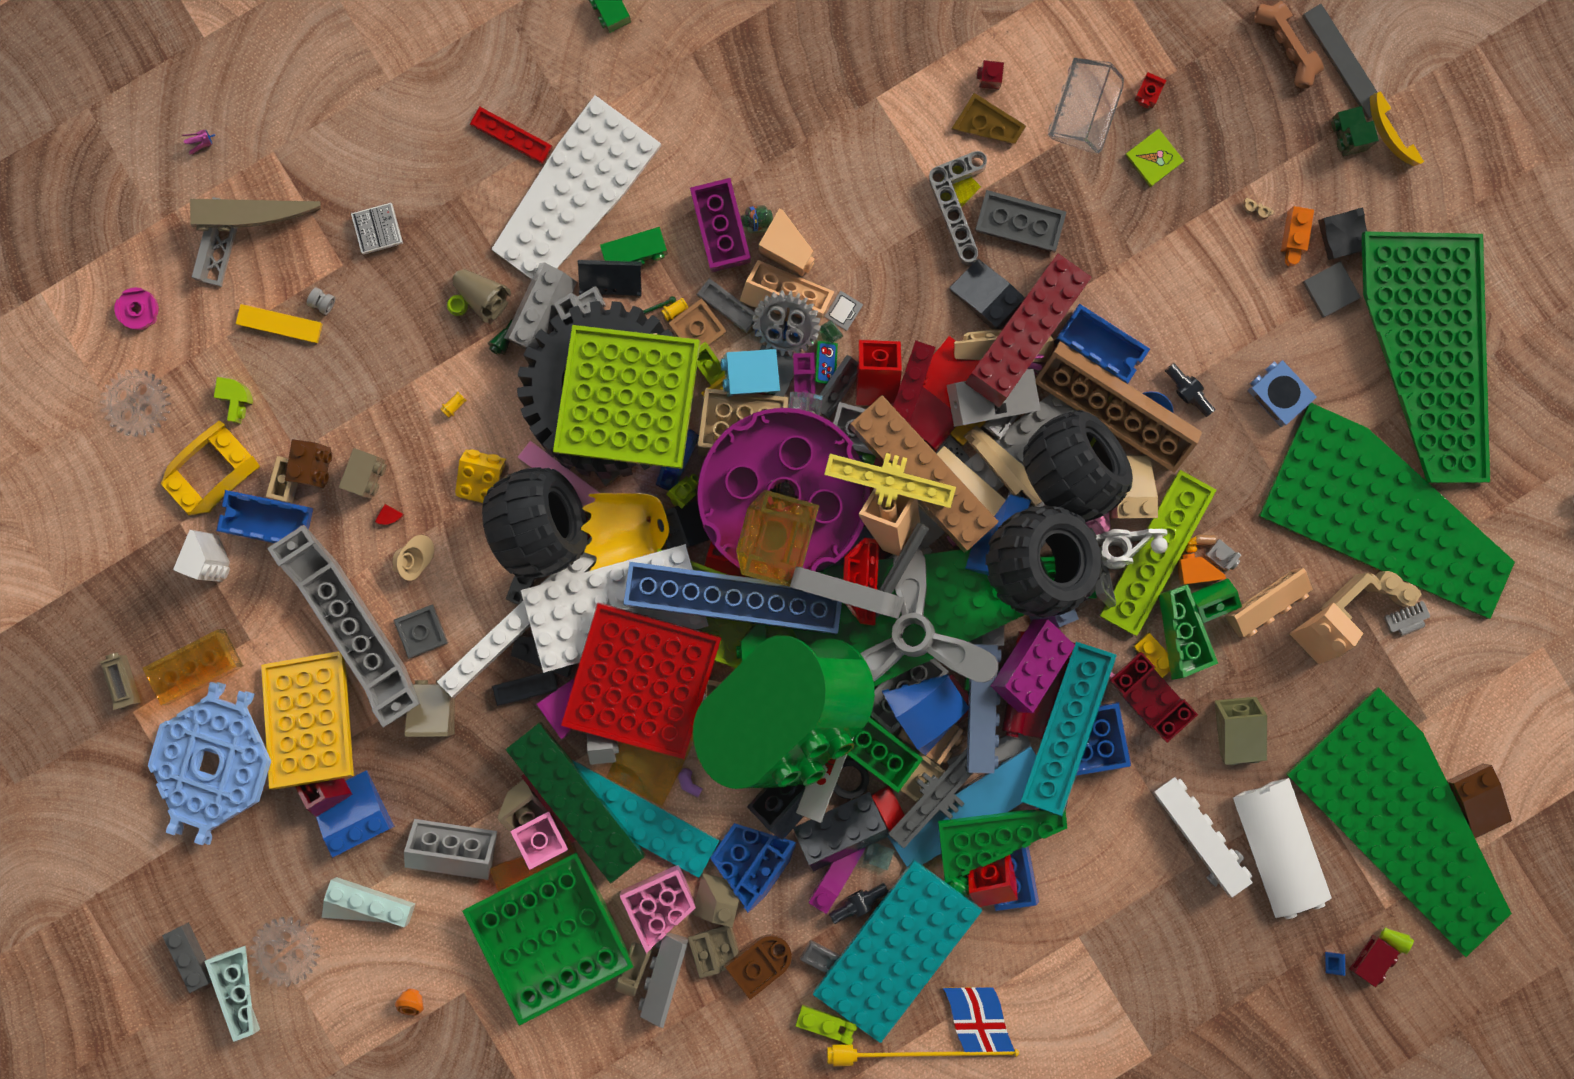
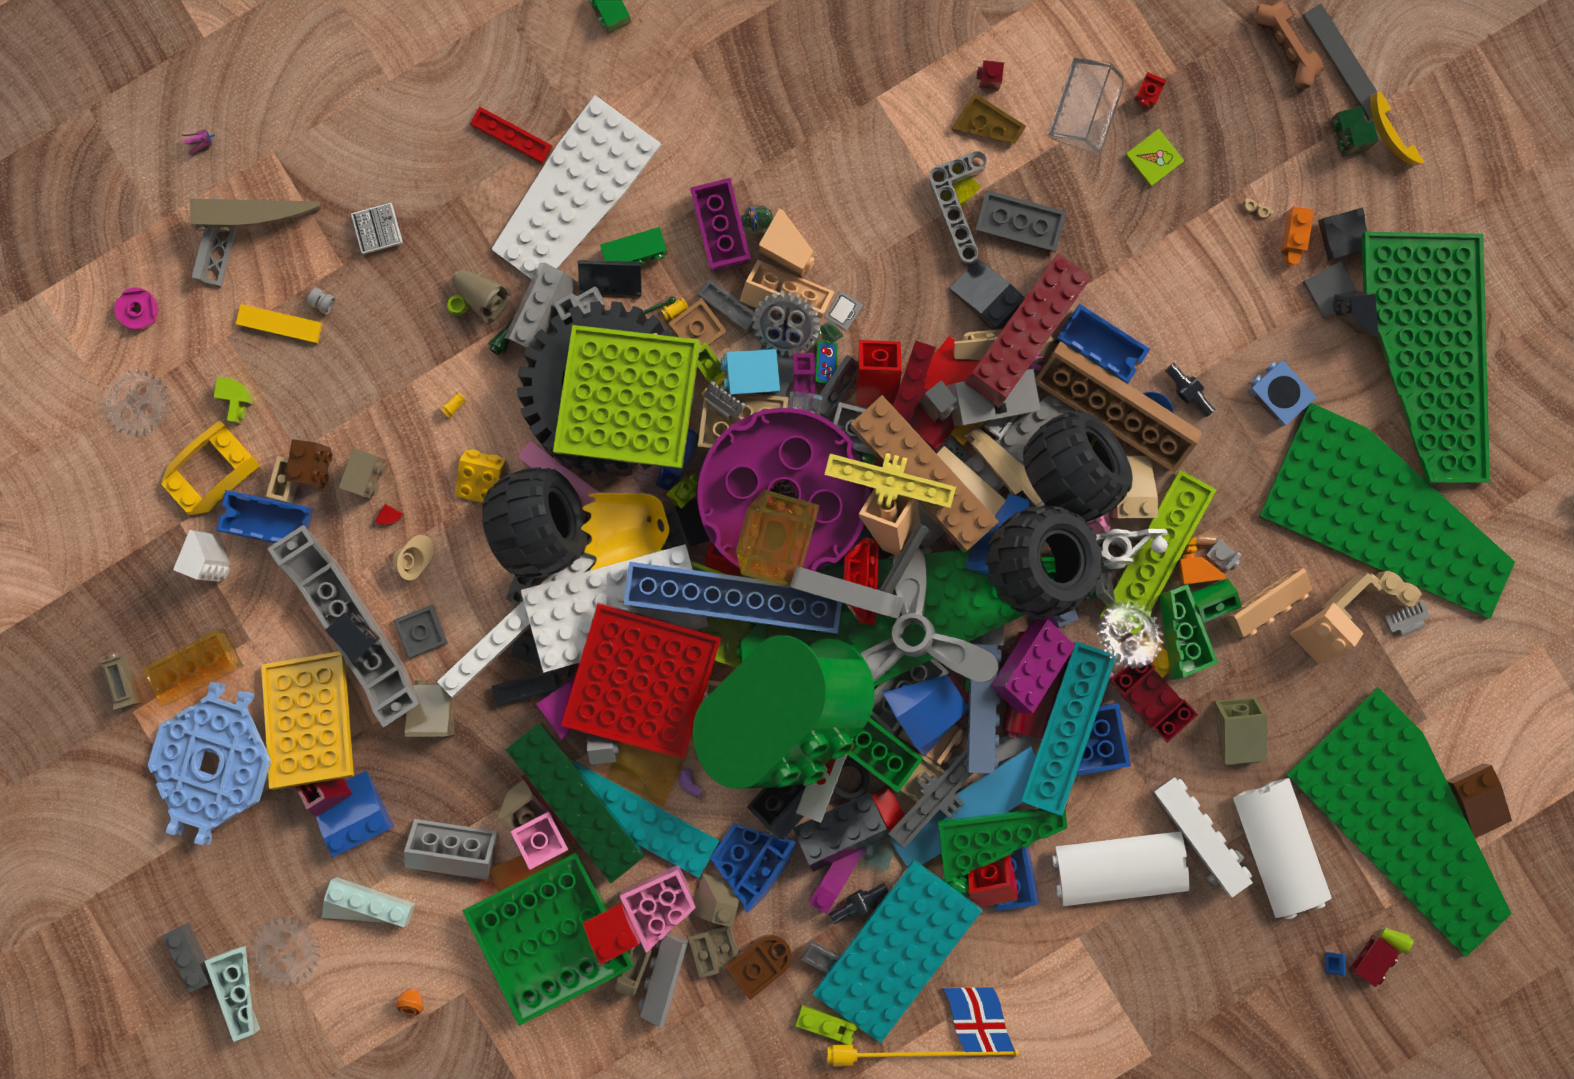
(354, 637): none -> black brick
(611, 933): none -> red slope
(723, 406): none -> light grey piece
(938, 402): none -> dark grey brick
(1119, 617): none -> clear gear
(1121, 868): none -> white cylinder
(1357, 311): none -> black slope

